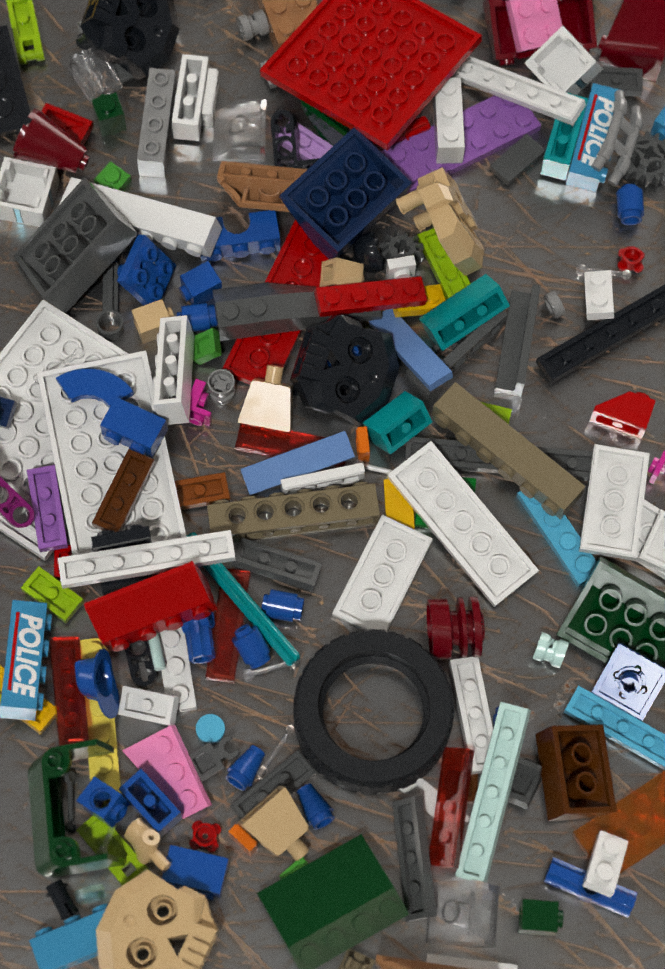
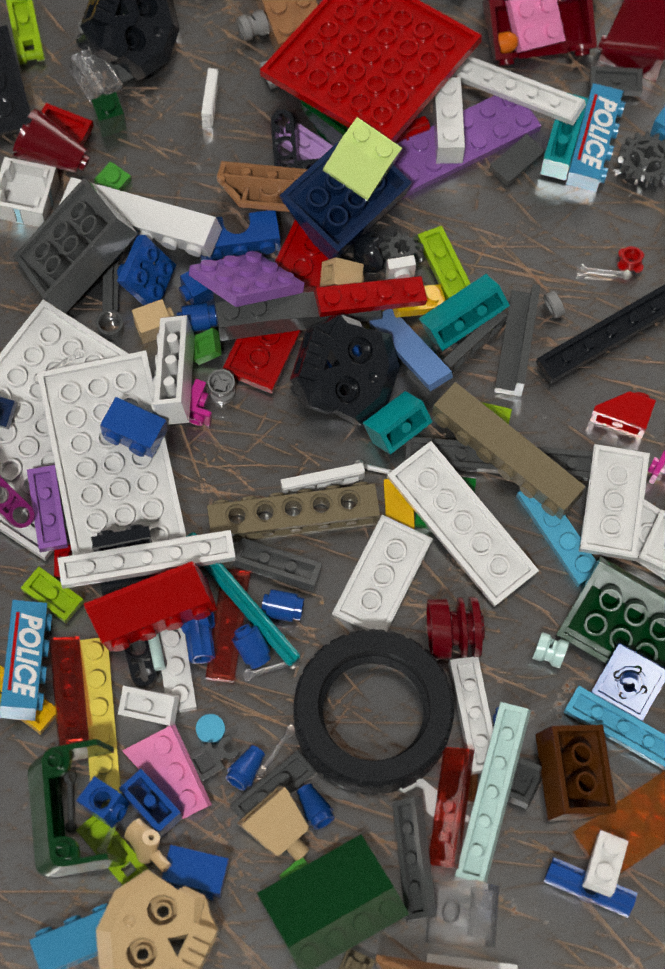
(61, 899): black pin -> none
(90, 894): clear light blue tile -> none
(93, 385): blue tile -> none
(98, 683): blue piece -> none
(123, 492): reddish brown plate -> none
(157, 123): light grey brick -> none
(189, 98): white brick -> none
(200, 828): red plate -> none
(202, 490): dark orange plate -> none
(241, 131): clear slope -> none
(243, 839): orange tile -> none
(246, 279): none -> medium lavender plate
(269, 402): torso -> none
(272, 442): clear red tile -> none
(297, 462): medium blue tile -> none
(362, 158): none -> yellowish green slope
(362, 444): orange tile -> none
(449, 216): tan brick -> none
(508, 42): none -> orange hinge
(539, 917): dark green brick -> none
(564, 63): white container -> none
(599, 295): white plate -> none
(613, 144): light grey piece -> none
(630, 204): blue brick -> none

